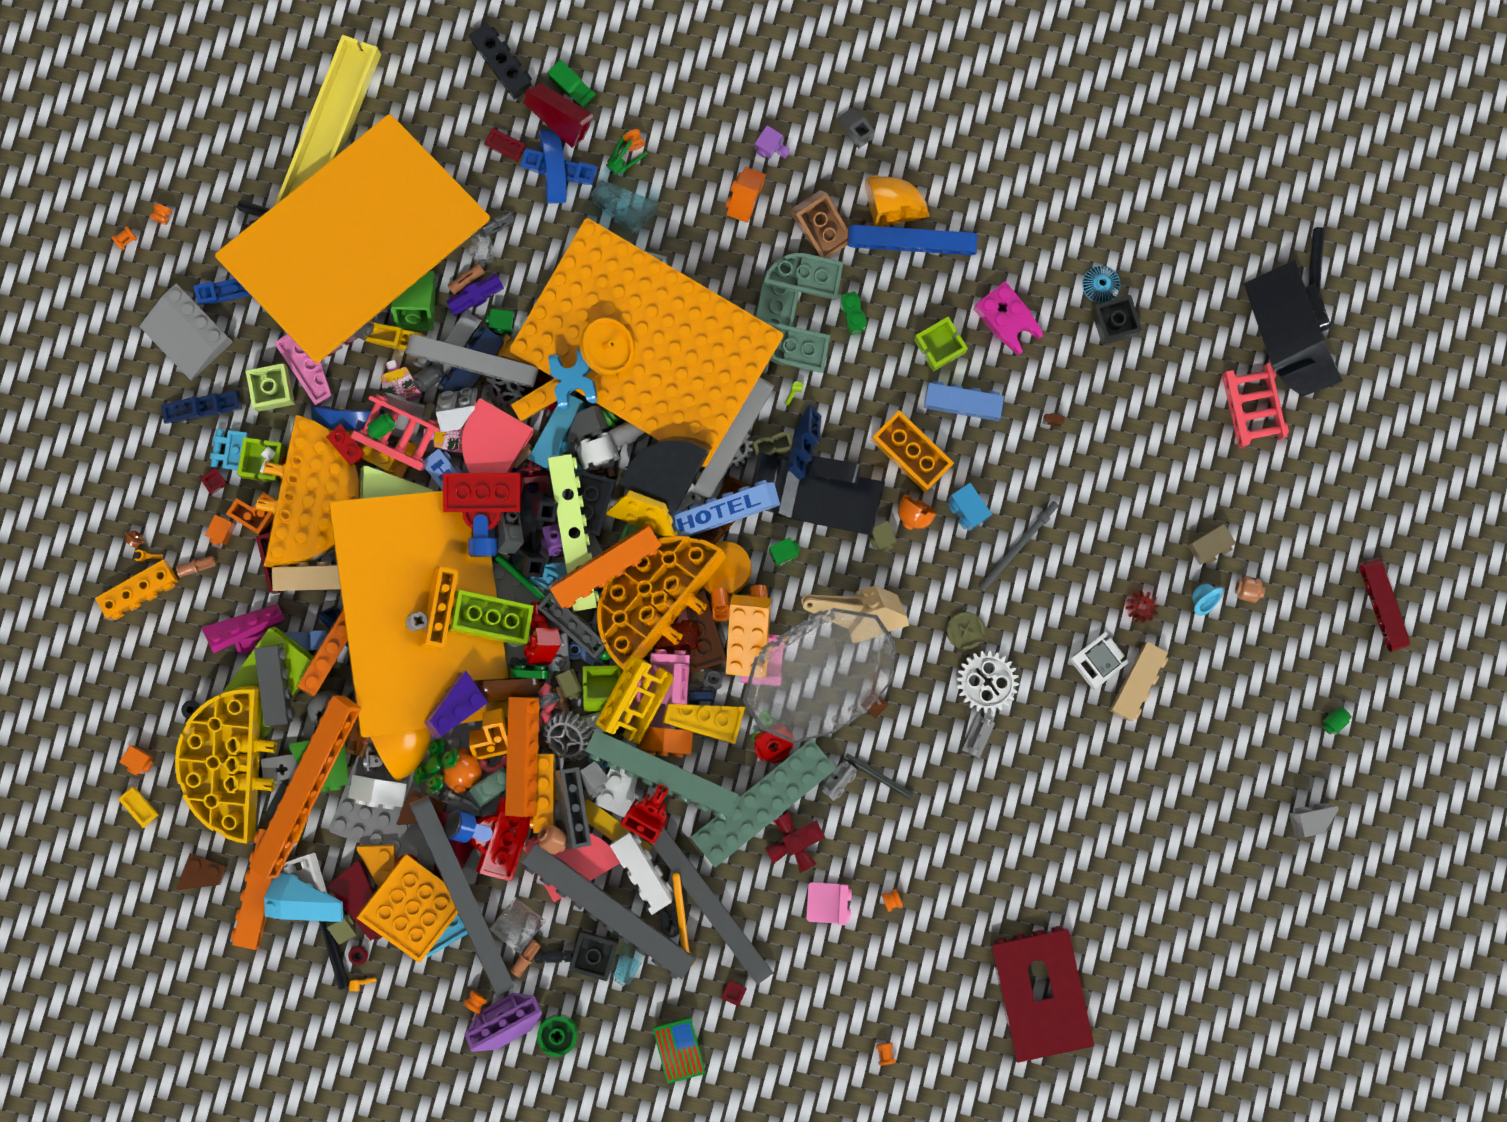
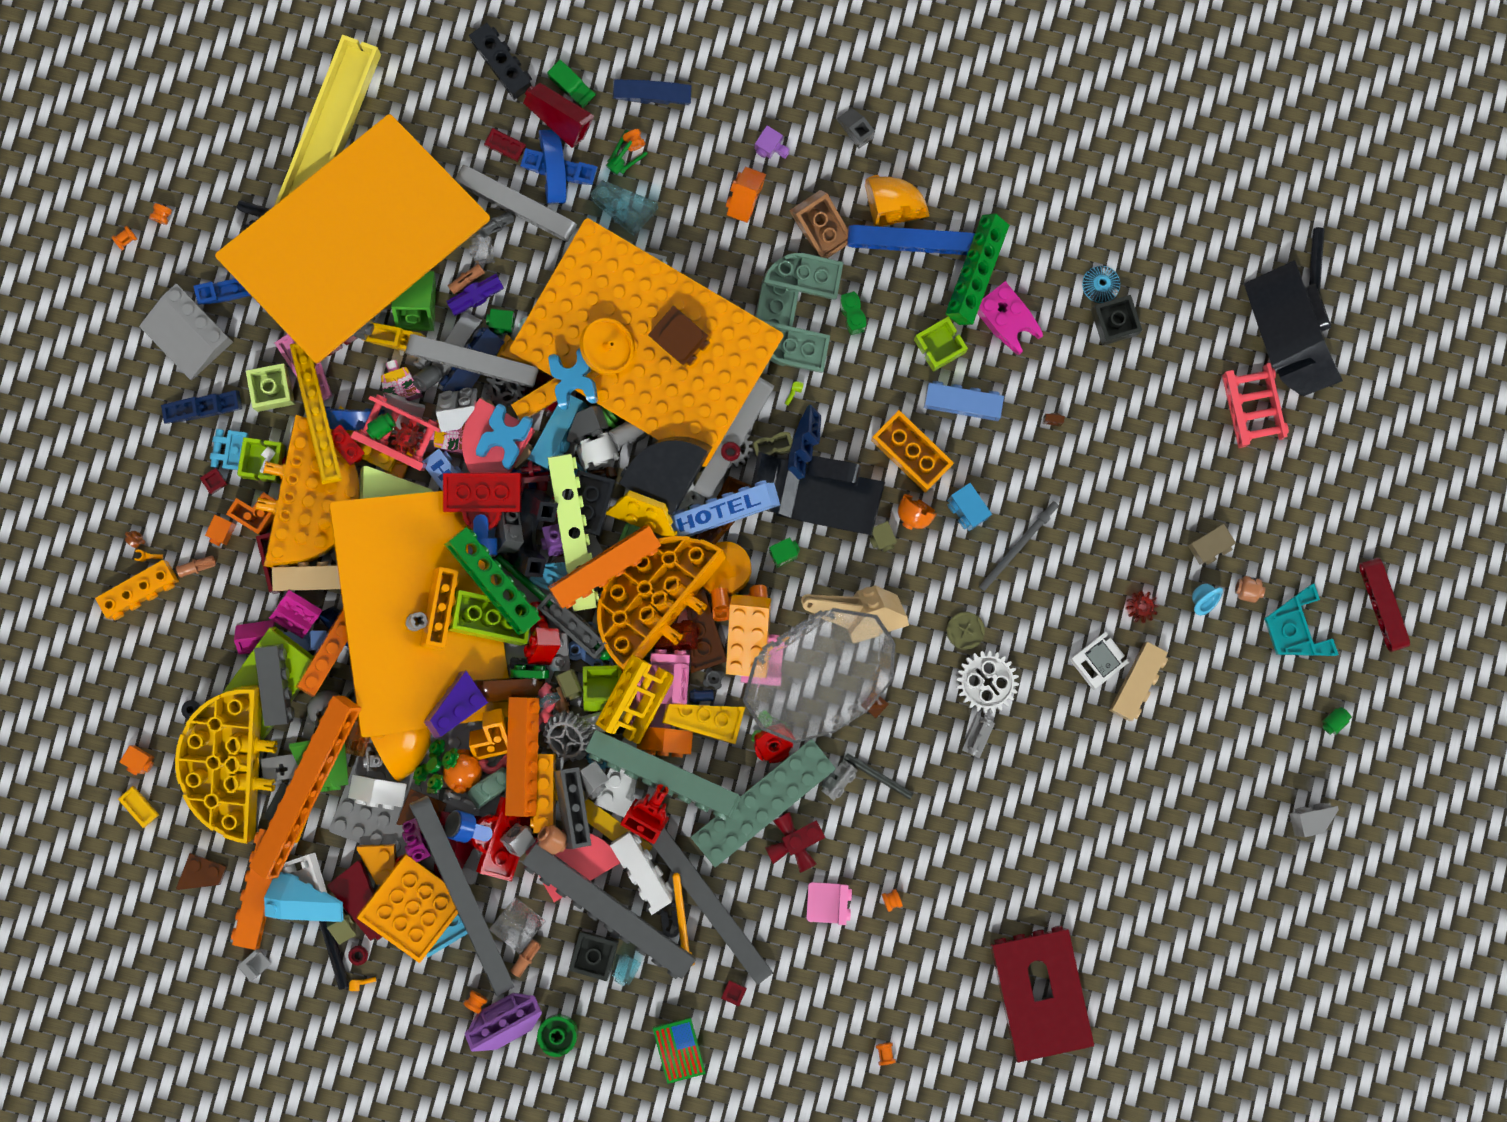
(240, 627): dark pink wing -> none
(254, 965): none -> light grey panel
(295, 614): none -> dark pink slope
(316, 416): none -> yellow tile
(409, 430): none -> clear red gear
(415, 841): none -> magenta brick
(482, 578): none -> green brick
(504, 436): none -> dark azure piece
(515, 203): none -> light grey beam
(518, 839): none -> light grey brick
(553, 956): black axle -> none
(651, 91): none -> dark blue slope
(680, 337): none -> reddish brown brick
(730, 445): none -> dark red plate
(977, 269): none -> green brick
(1290, 630): none -> teal wing

